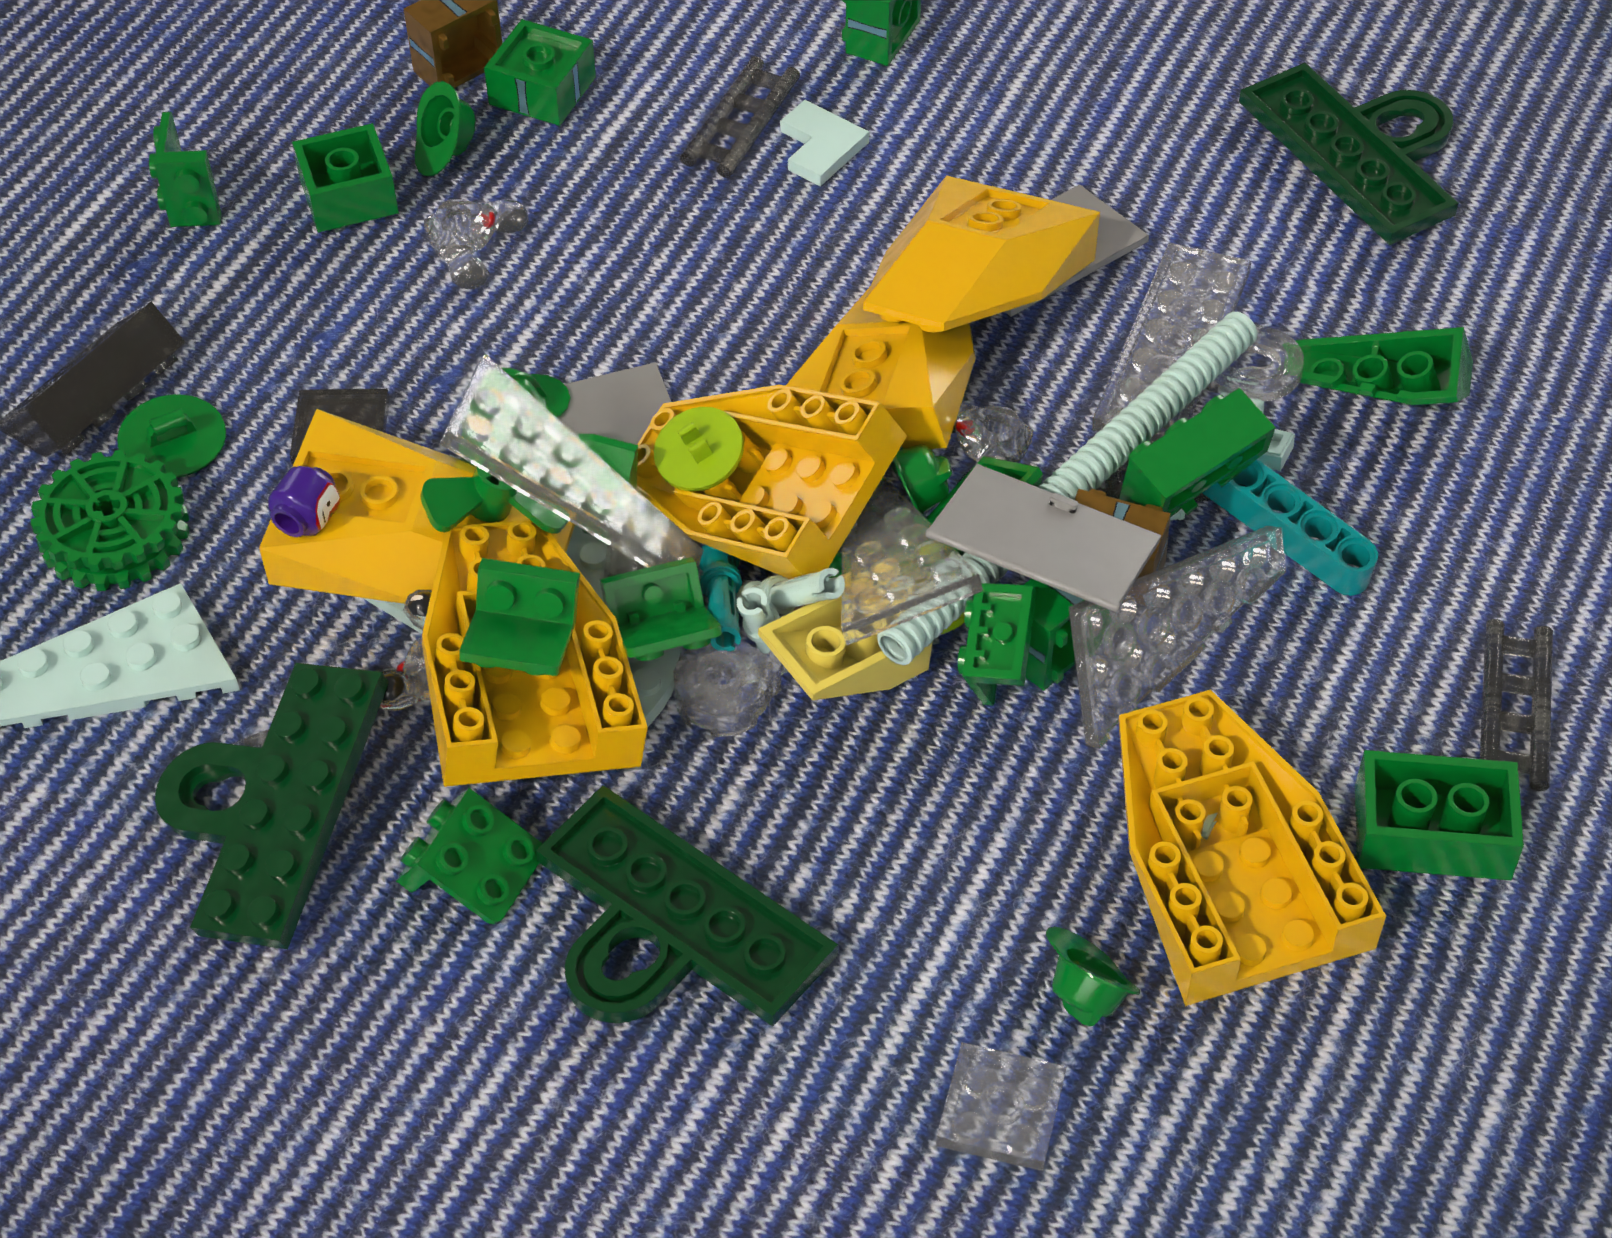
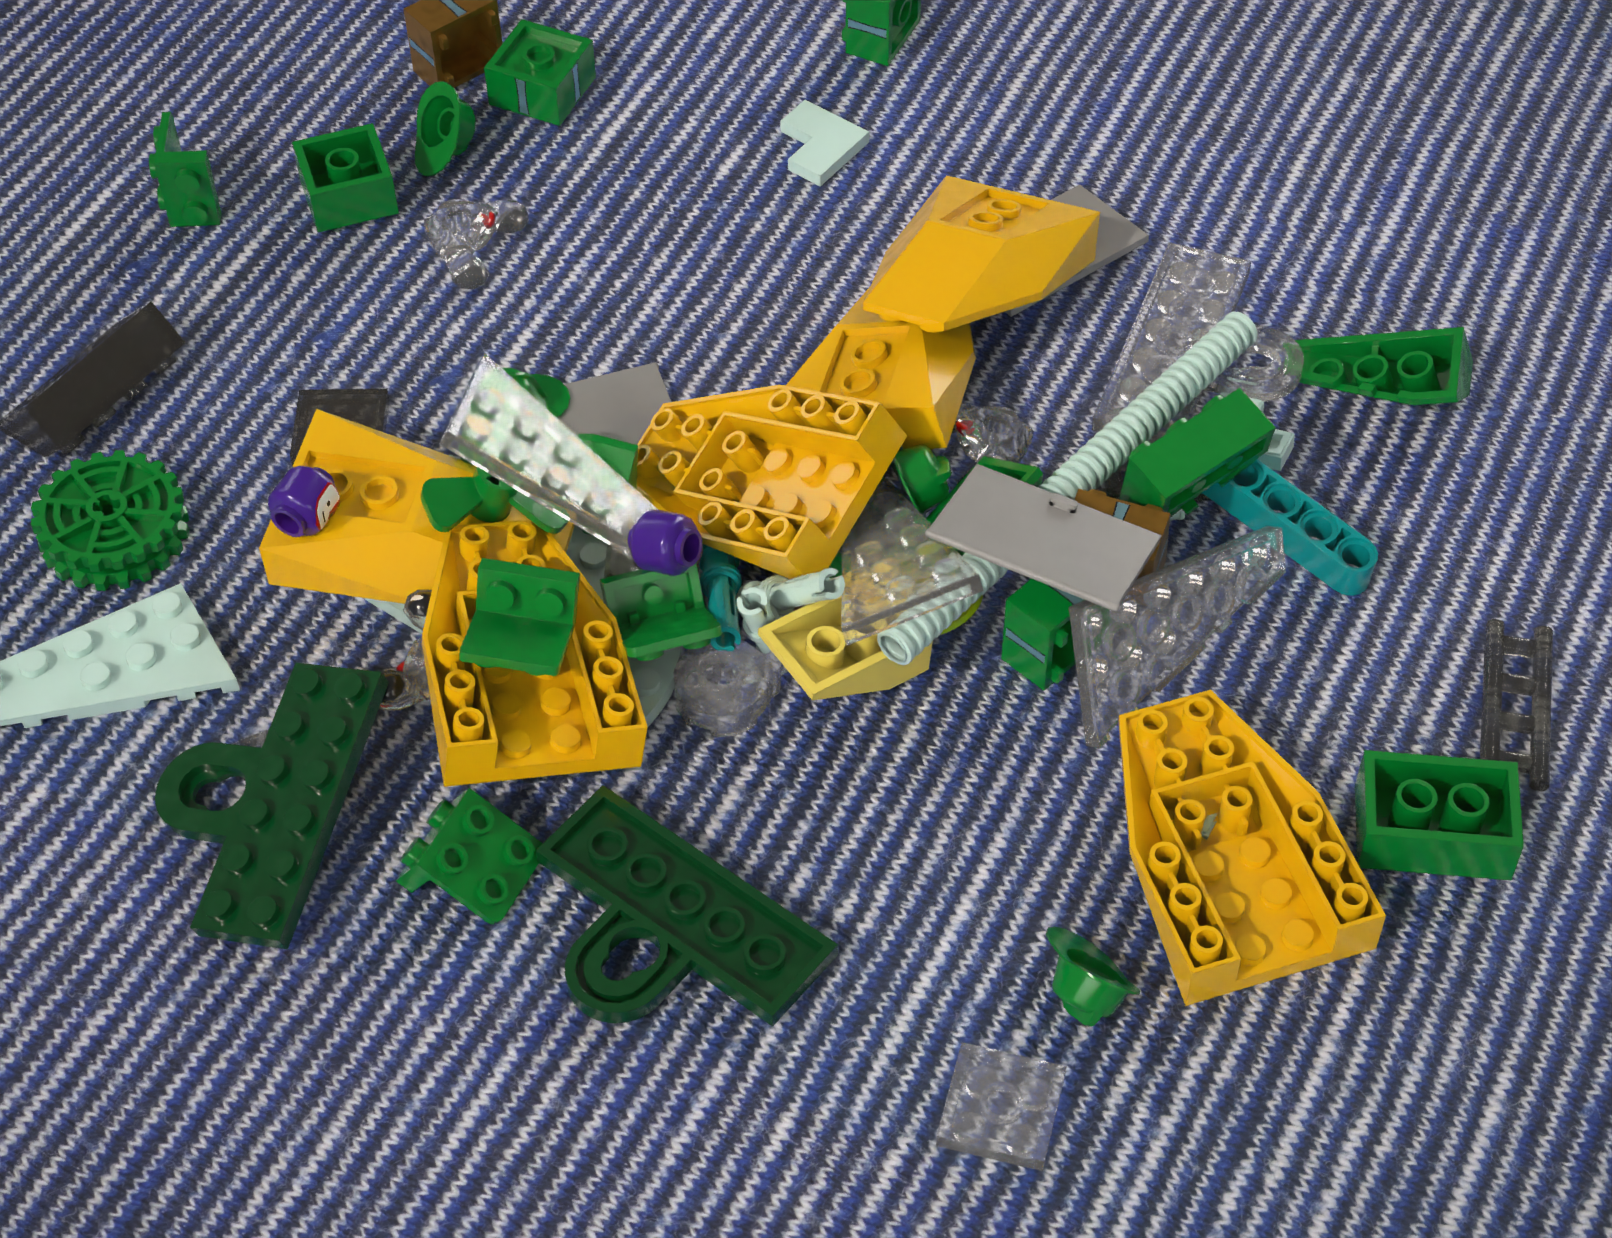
(176, 431): green shield -> none
(665, 542): none -> dark purple head
(698, 449): lime piece -> none
(745, 133): clear smoke bar -> none
(997, 638): green bracket -> none
(1350, 153): dark green plate -> none

